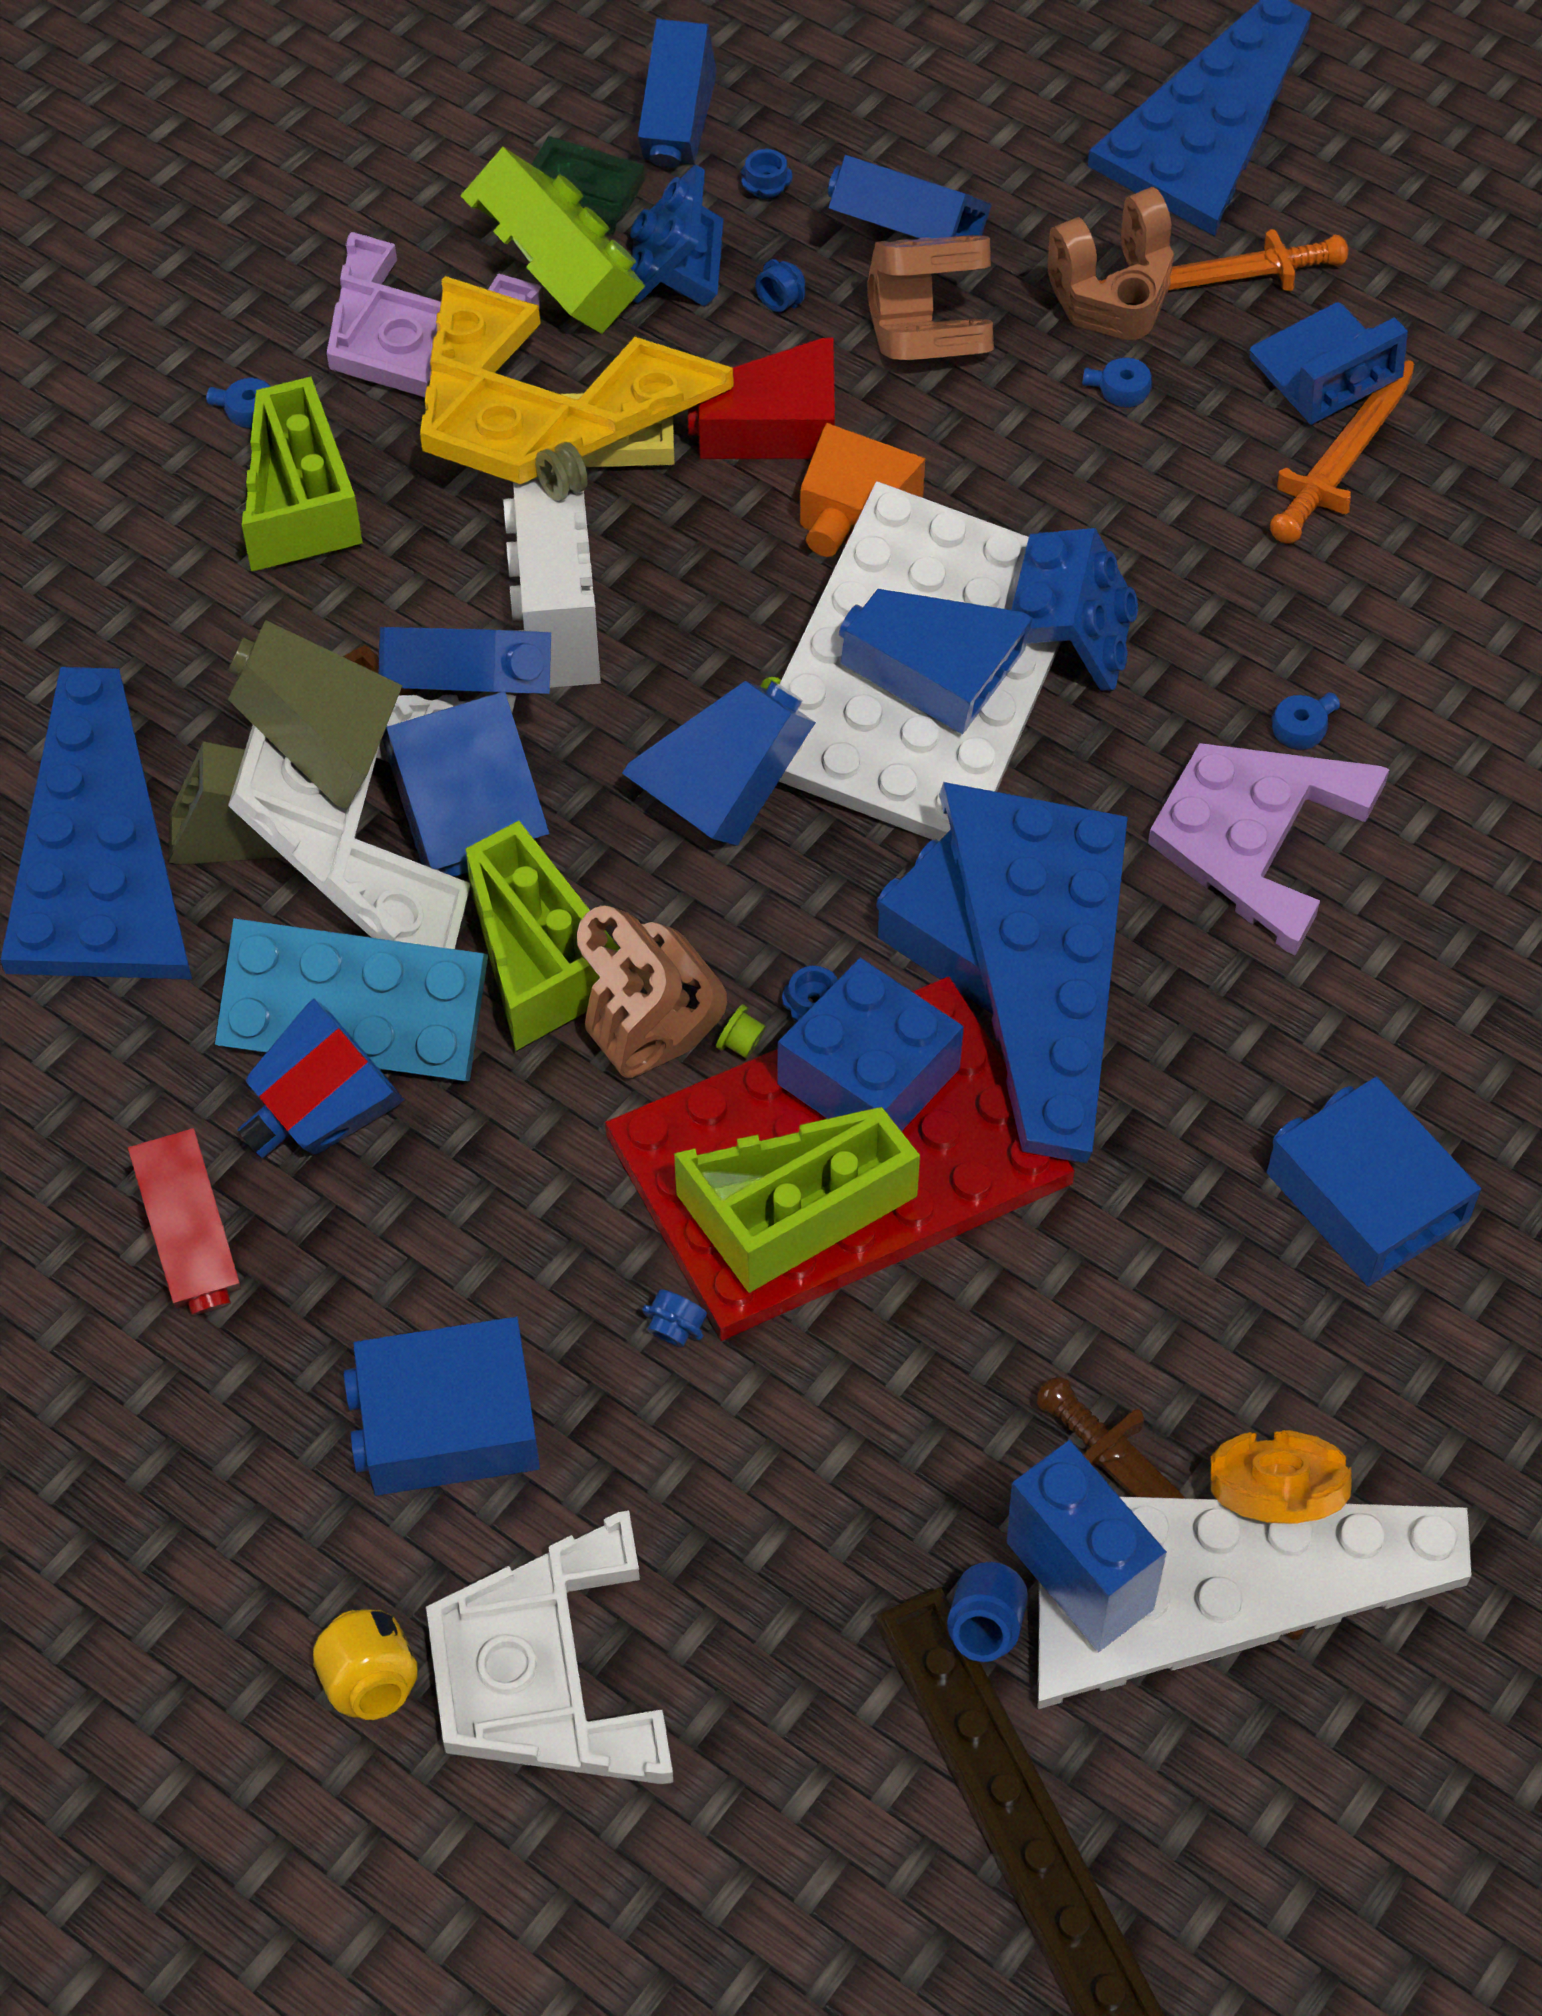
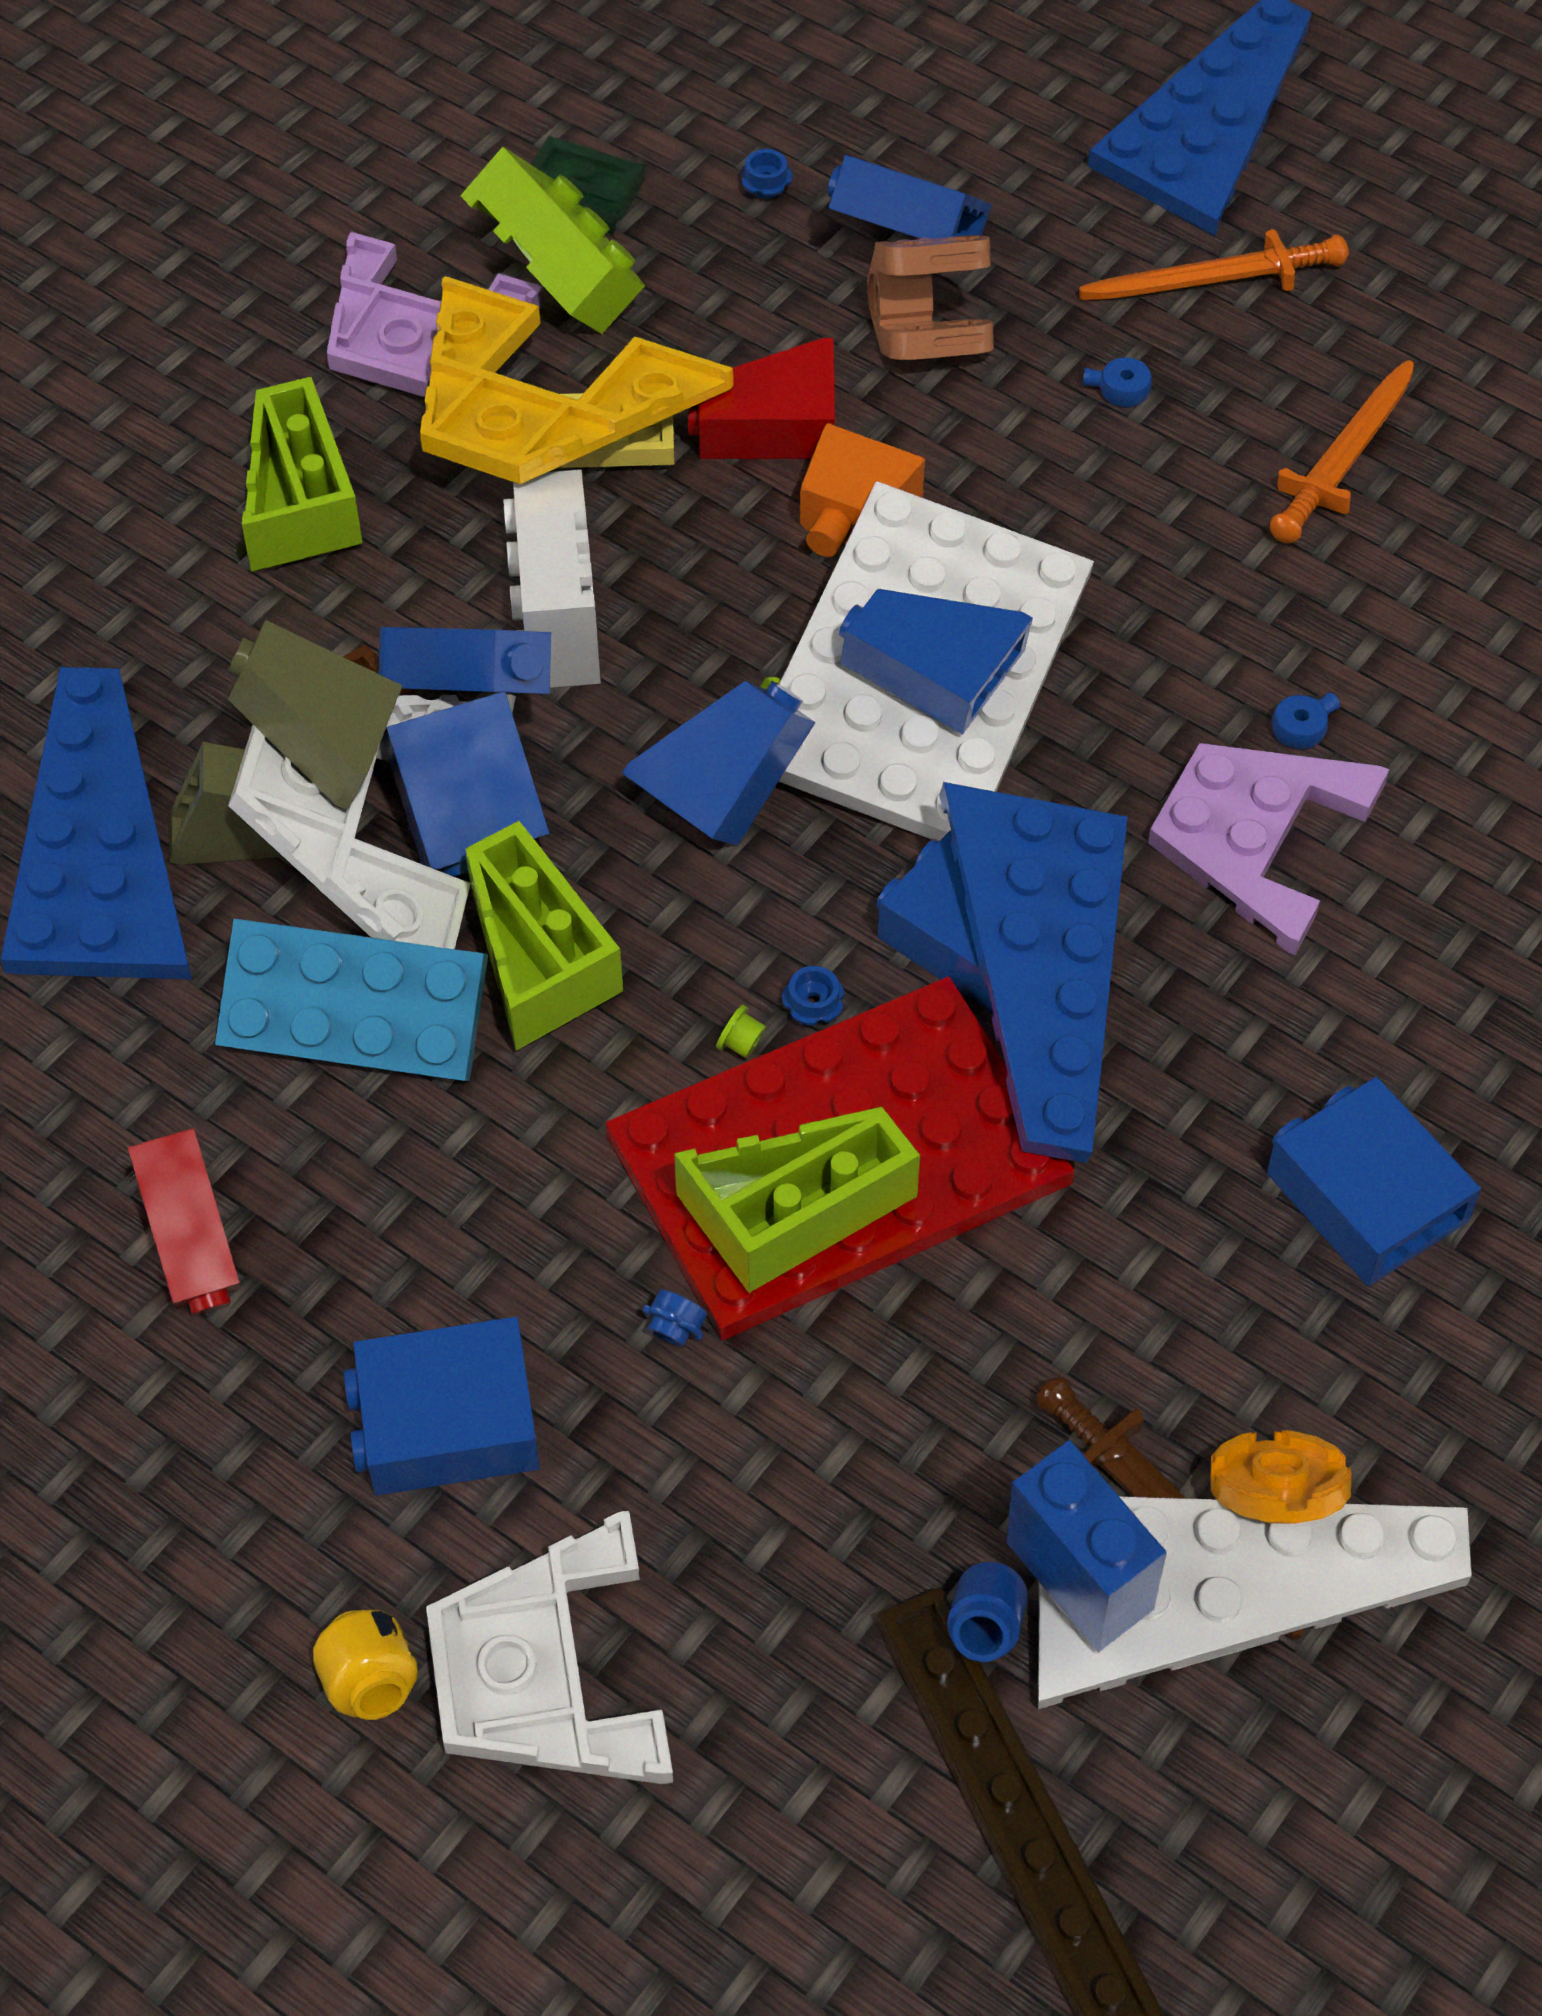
(237, 400): blue piece -> none
(315, 1086): torso -> none
(561, 471): olive bush -> none
(654, 1027): nougat piece -> none
(677, 93): blue slope -> none
(679, 241): blue bracket -> none
(780, 285): blue plate -> none
(869, 1048): blue brick -> none
(1078, 596): blue bracket -> none
(1145, 281): nougat piece -> none
(1331, 360): blue bracket -> none

